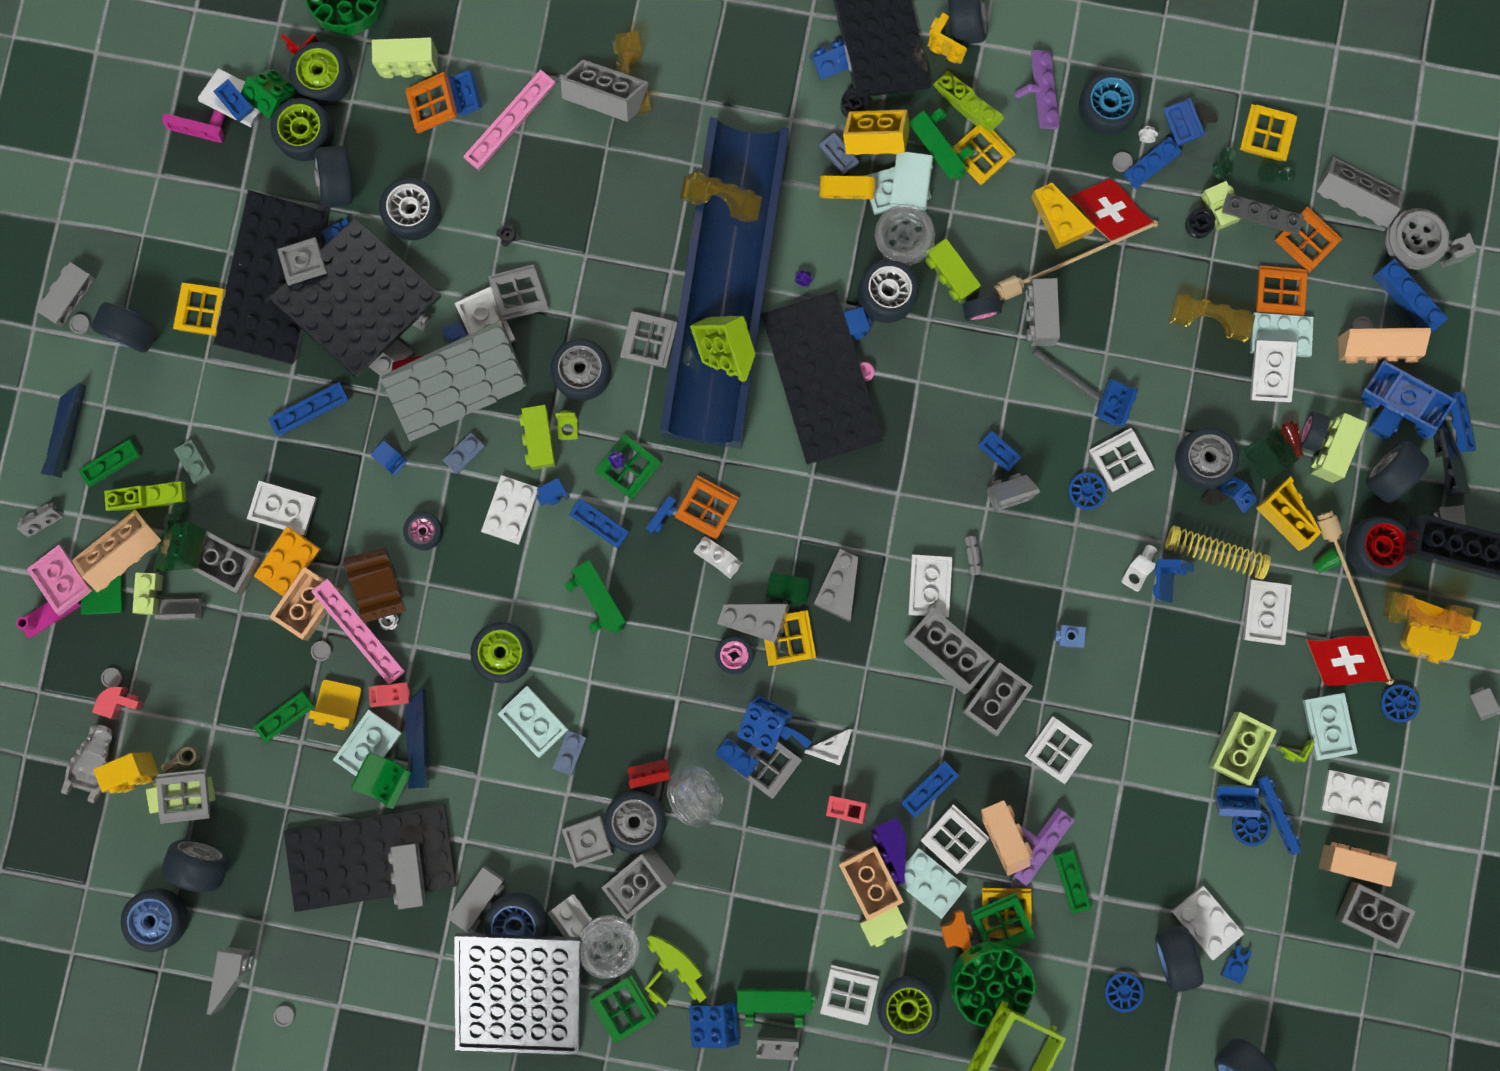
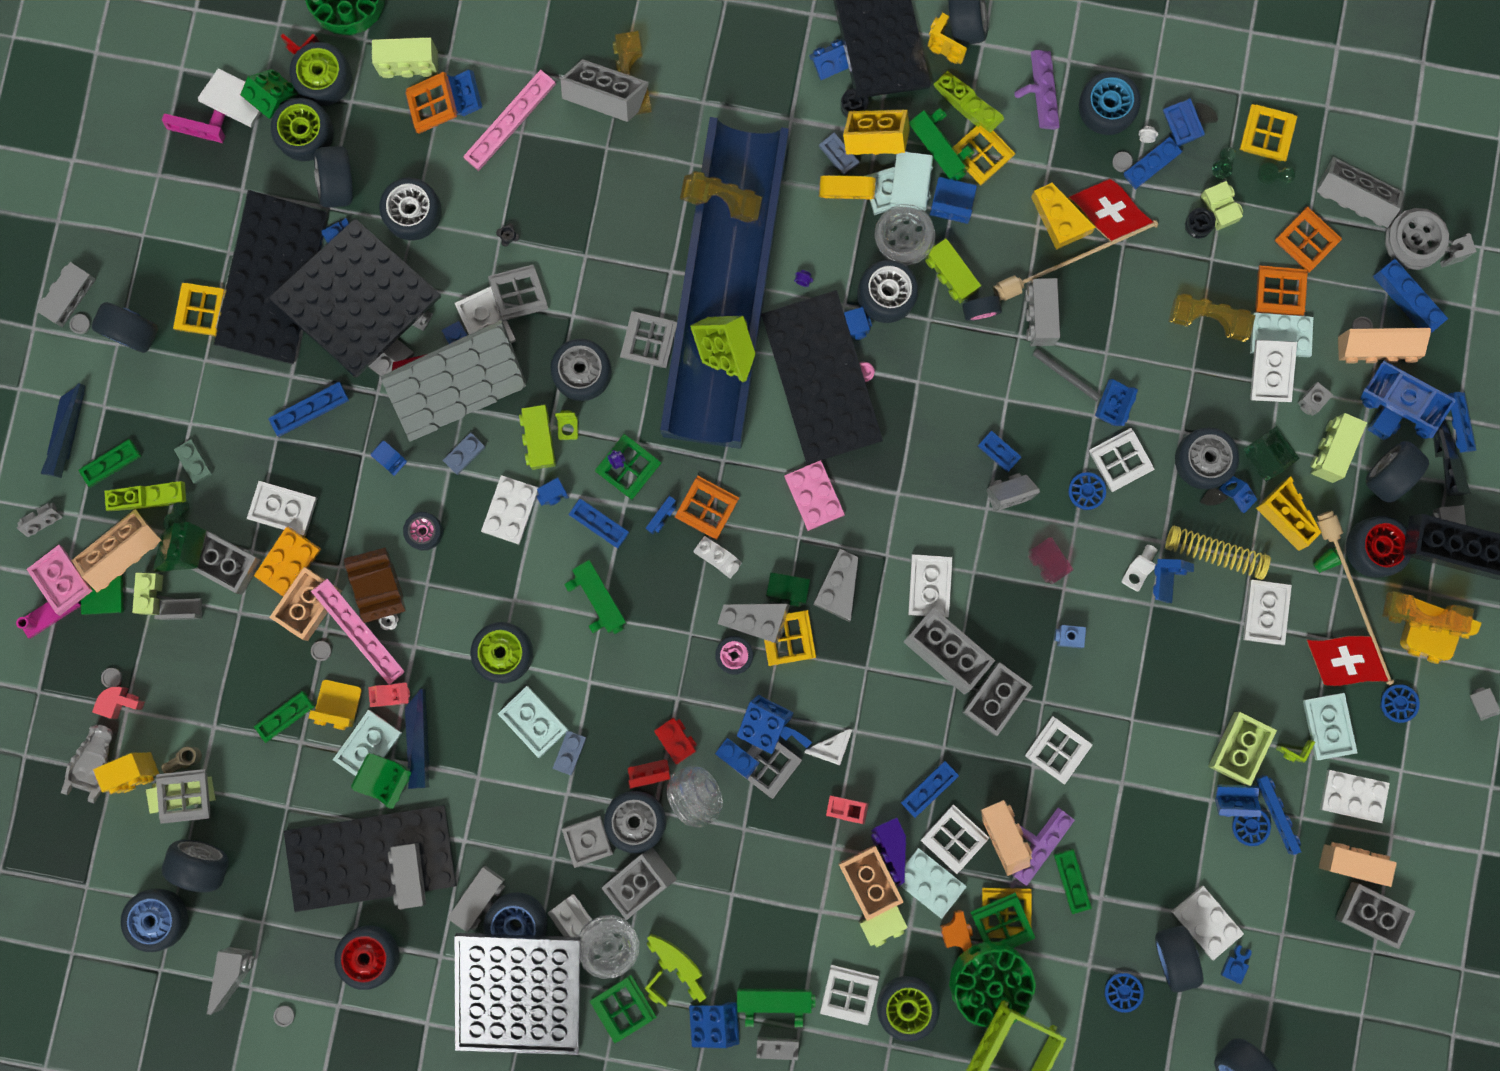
(233, 100): blue plate -> none
(302, 261): light grey tile -> none
(382, 953): none -> wheel
(675, 740): none -> red bracket
(814, 495): none -> bright pink plate
(953, 200): none -> blue bracket
(973, 555): light grey axle -> none
(1050, 561): none -> clear pink brick
(1262, 214): dark grey bracket -> none
(1291, 434): clear red cone -> none
(1314, 399): none -> light grey brick
(1314, 431): black wheel -> none

